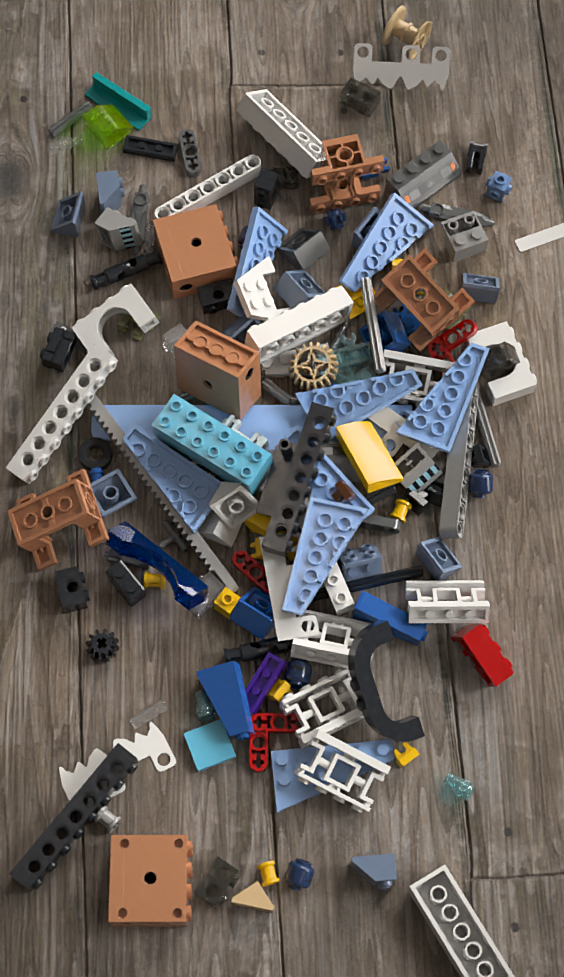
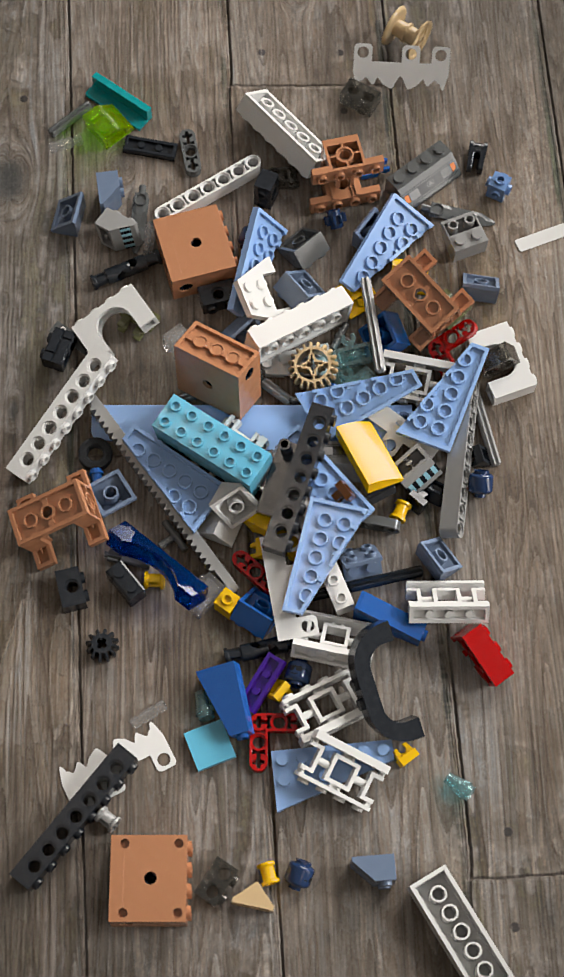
(408, 321): blue plate -> none

